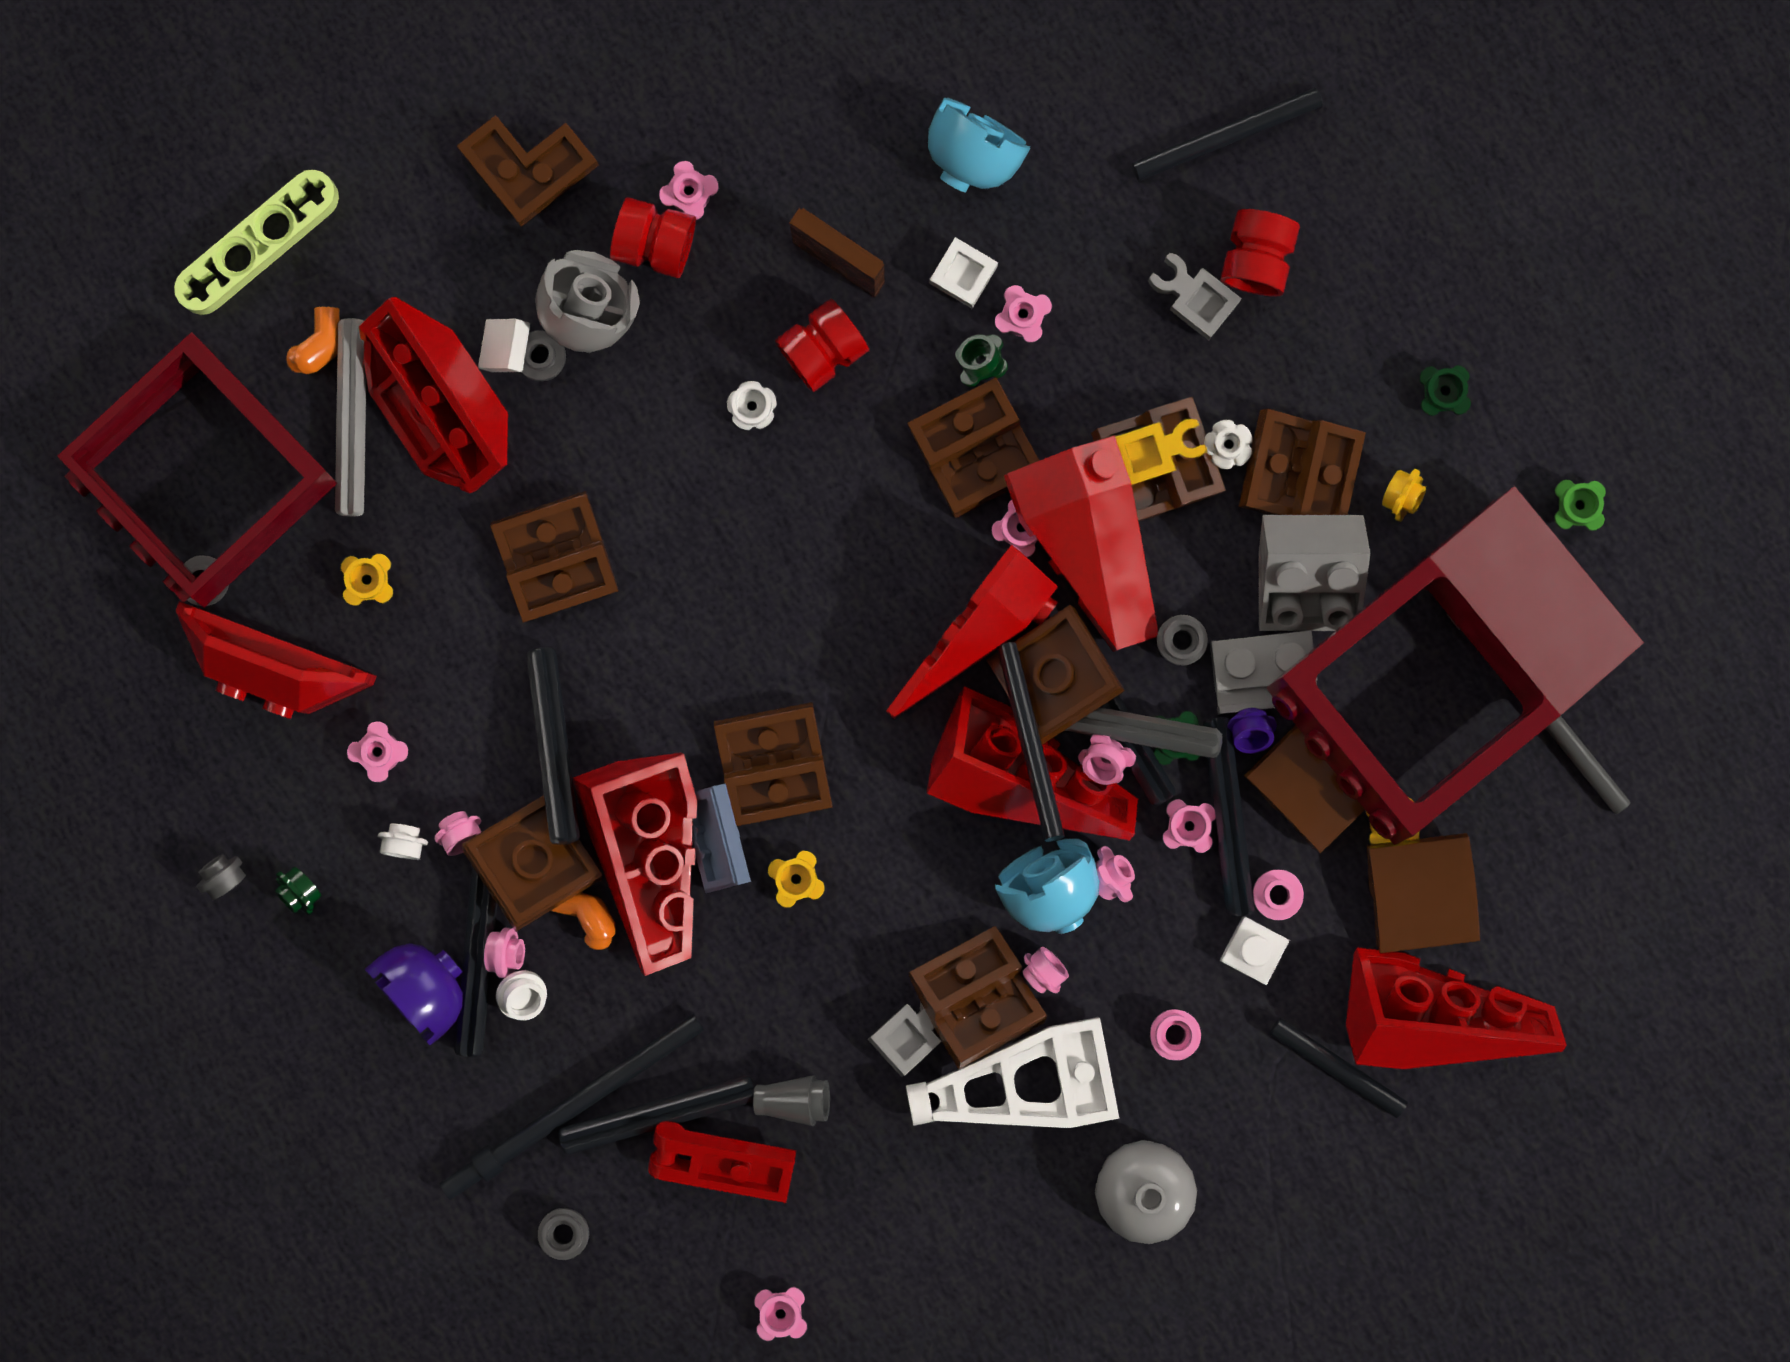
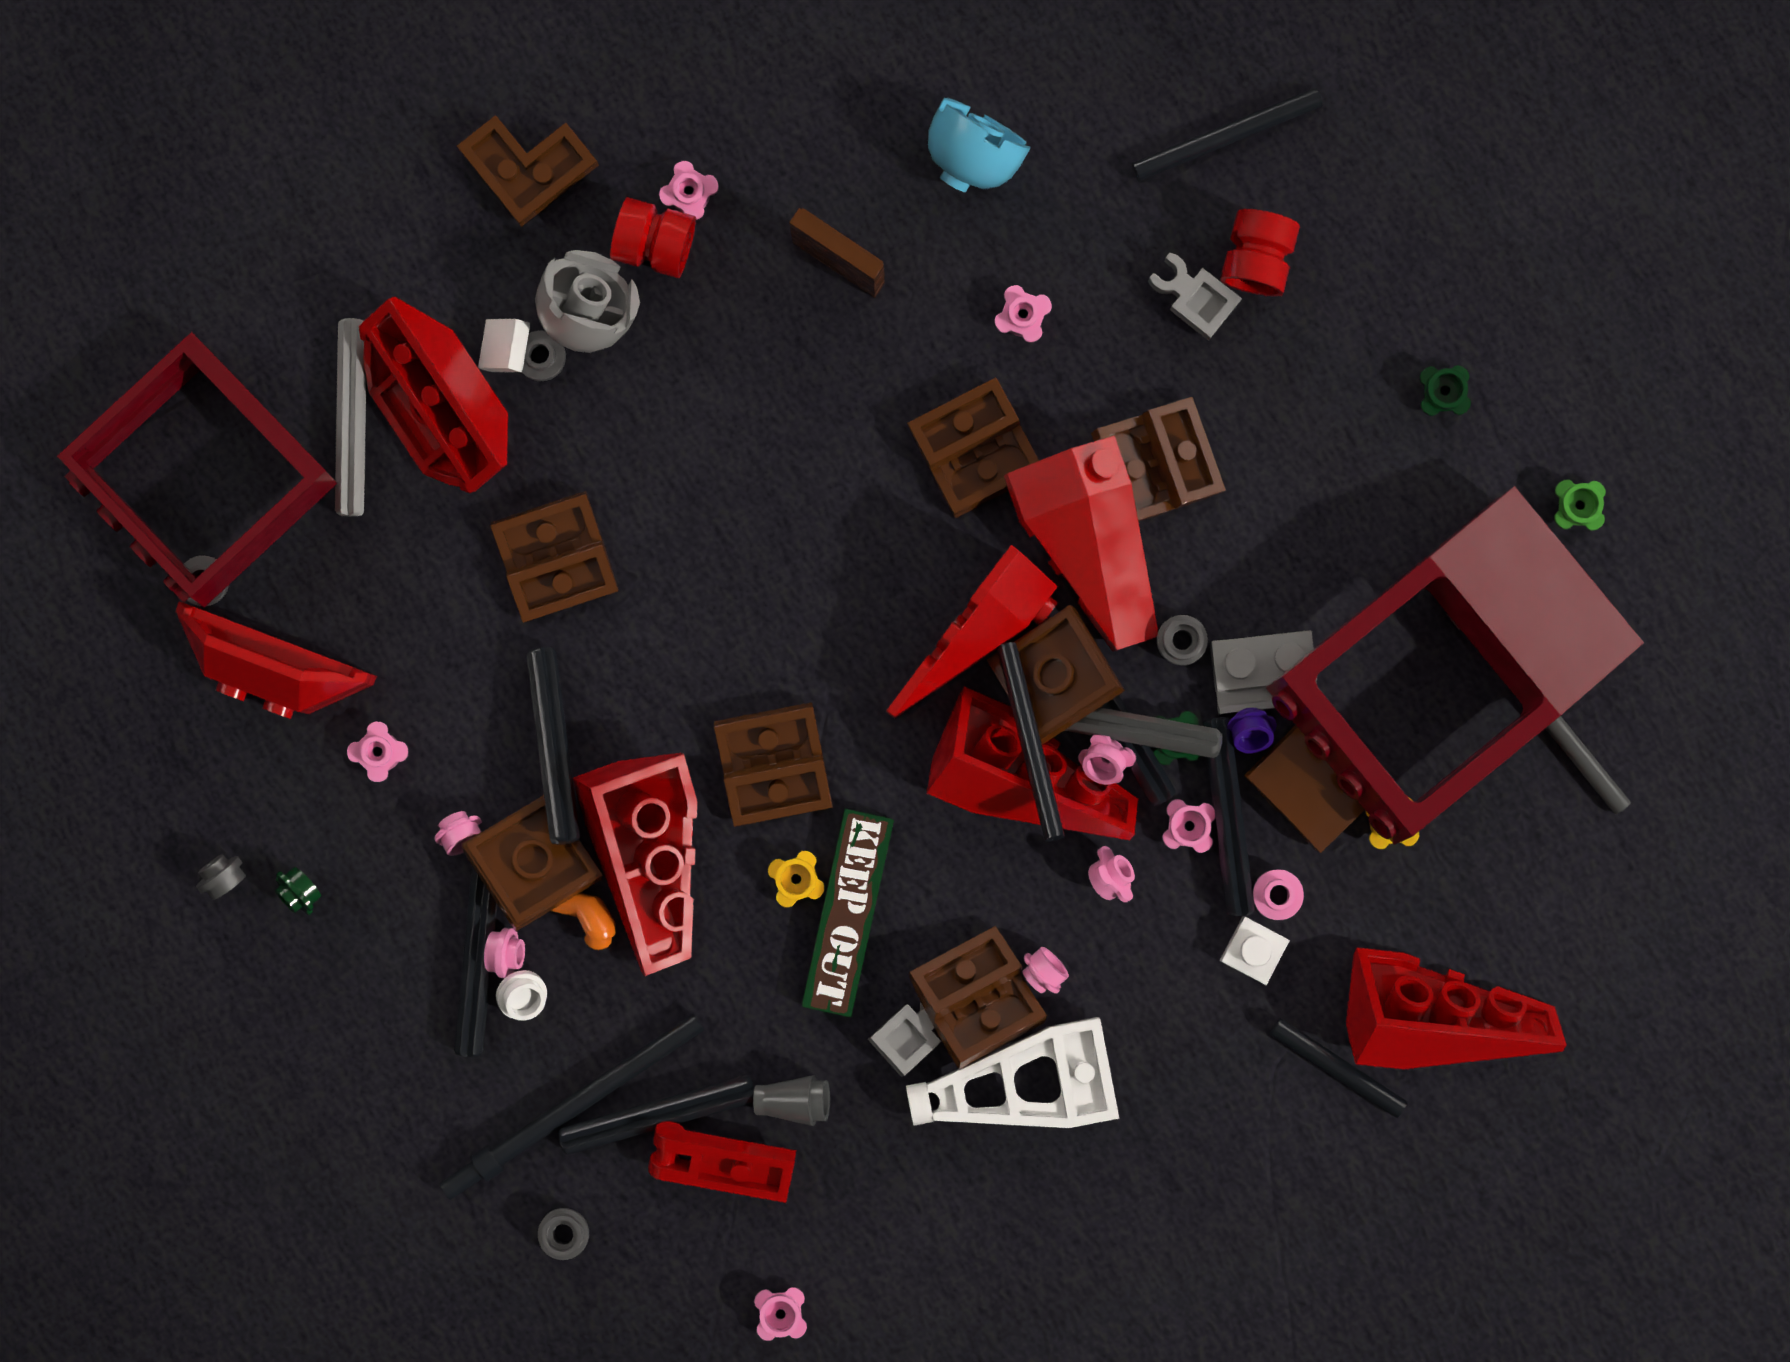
(251, 235): yellowish green beam -> none
(319, 347): orange arm -> none
(354, 571): yellow plate -> none
(402, 842): white plate -> none
(420, 987): dark purple cylinder -> none
(718, 841): sand blue plate -> none
(751, 392): white plate -> none
(822, 345): red wheel -> none
(848, 913): none -> tile
(963, 272): white plate -> none
(974, 350): dark green plate -> none
(1007, 531): bright pink plate -> none
(1051, 889): medium azure cylinder -> none
(1146, 1192): light grey cylinder -> none
(1149, 452): yellow plate -> none
(1191, 1038): bright pink plate -> none
(1238, 434): white plate -> none
(1301, 466): reddish brown slope -> none
(1311, 571): light grey slope -> none
(1404, 493): yellow plate -> none
(1423, 893): reddish brown slope -> none

